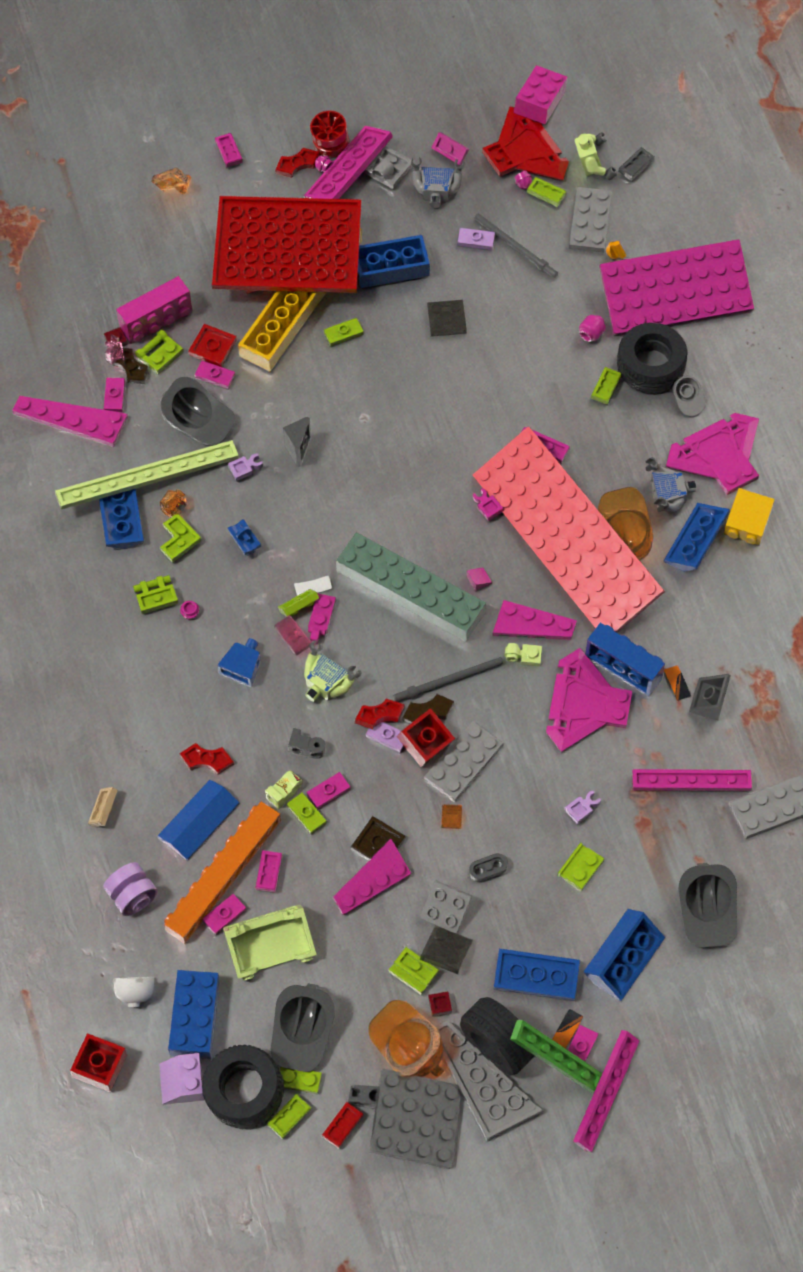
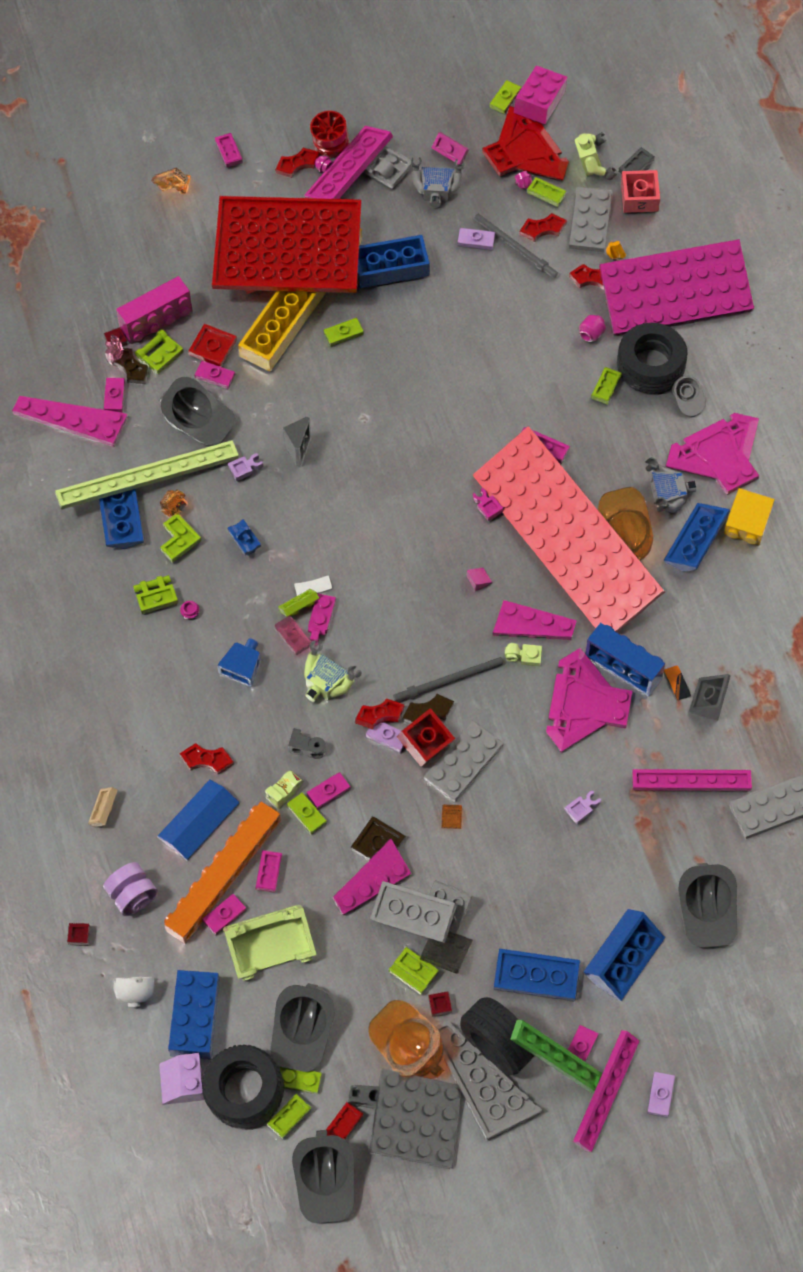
(78, 934): none -> dark red plate
(98, 1062): red brick -> none
(324, 1177): none -> dark grey piece
(411, 586): sand green brick -> none
(413, 912): none -> light grey plate
(446, 318): clear smoke plate -> none
(487, 866): dark grey plate -> none
(505, 97): none -> lime plate
(550, 225): none -> red tile
(567, 1028): sticker -> none
(580, 866): lime plate -> none
(586, 276): none -> red tile
(640, 191): none -> coral brick
(660, 1094): none -> lavender plate

